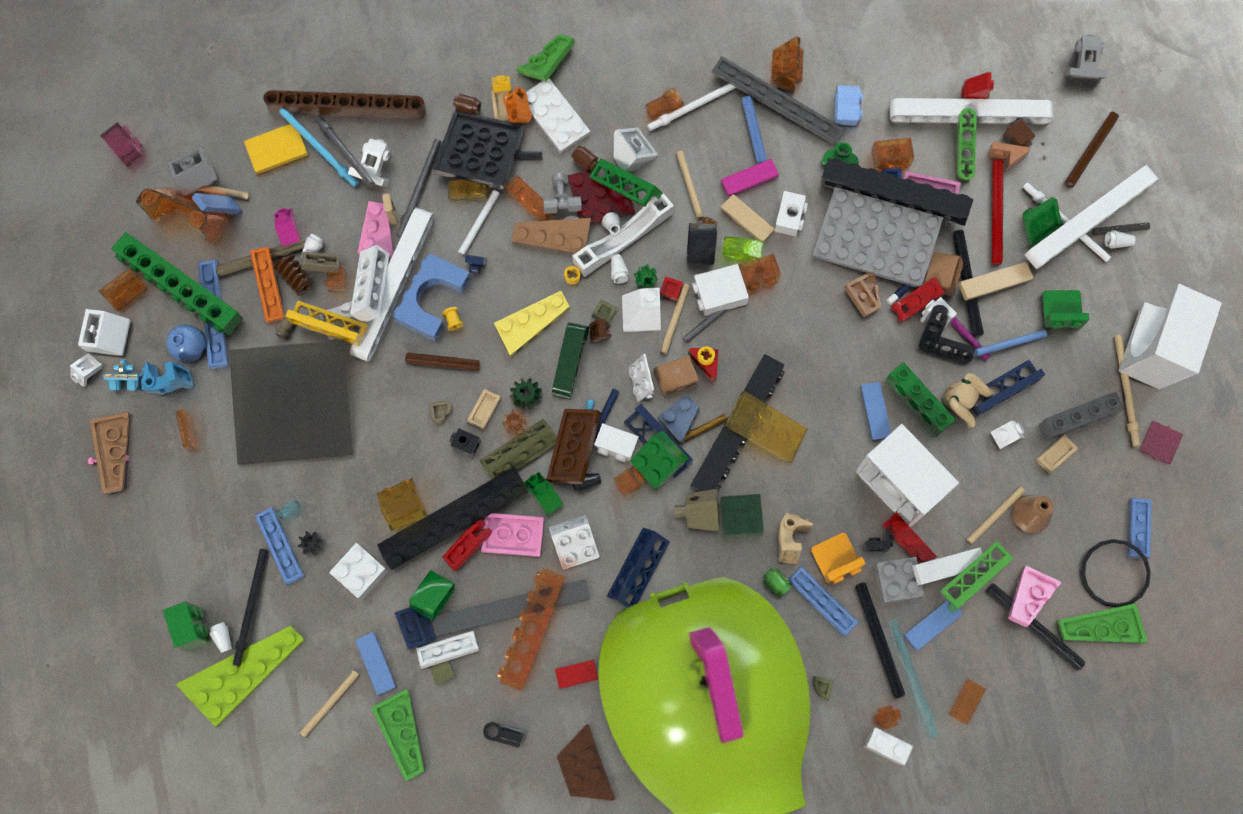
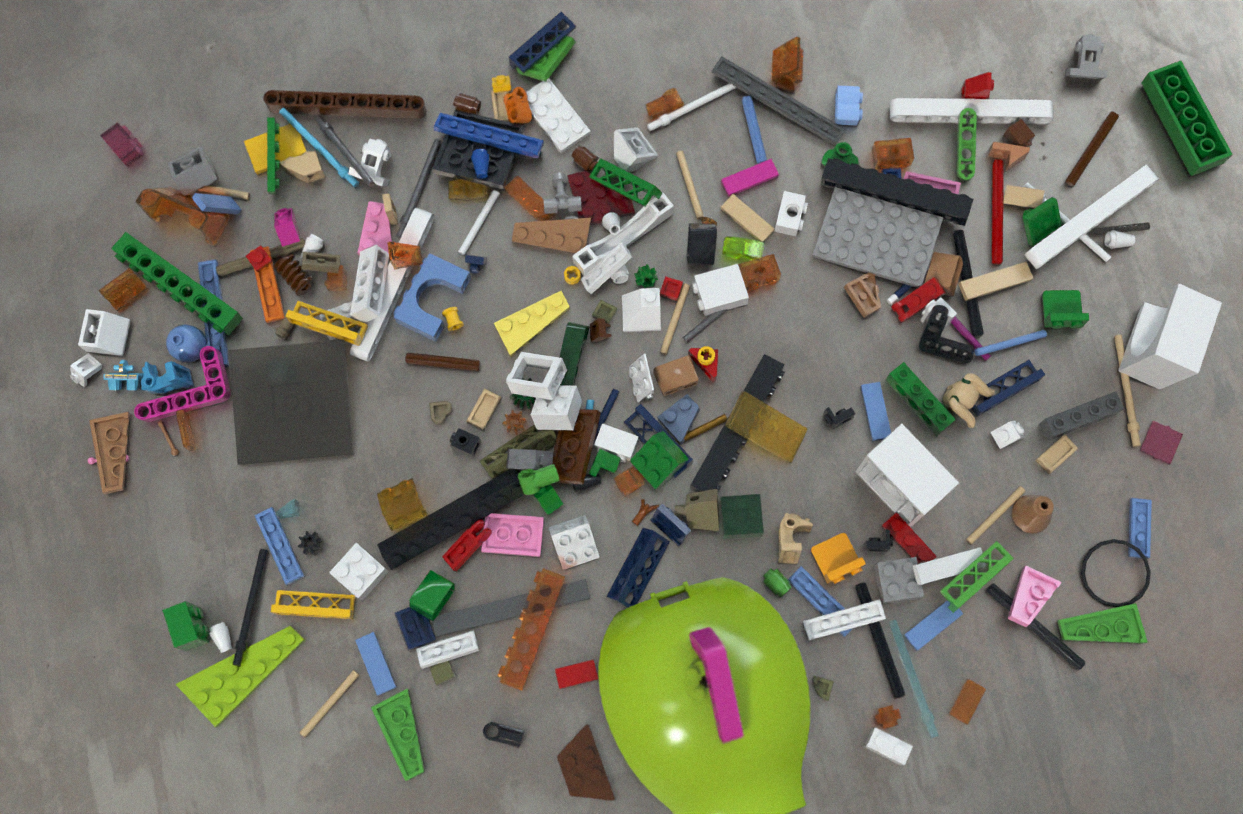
(174, 451): none -> medium nougat hinge
(191, 396): none -> dark pink beam
(259, 258): none -> red plate
(273, 148): none -> green wing
(304, 167): none -> tan slope
(312, 611): none -> yellow fence
(404, 255): none -> clear orange slope
(480, 162): none -> blue cone
(488, 135): none -> blue tile
(528, 459): none -> flat silver slope
(533, 480): none -> bright green piece
(534, 389): none -> white window
(540, 39): none -> dark blue fence
(557, 413): none -> white brick
(605, 460): none -> green panel
(606, 268): none -> white plate
(644, 510): none -> dark orange bar
(670, 524): none -> dark blue plate
(841, 417): none -> black bracket
(844, 620): none -> white tile
(1023, 196): none -> tan tile
(1186, 118): none -> green brick

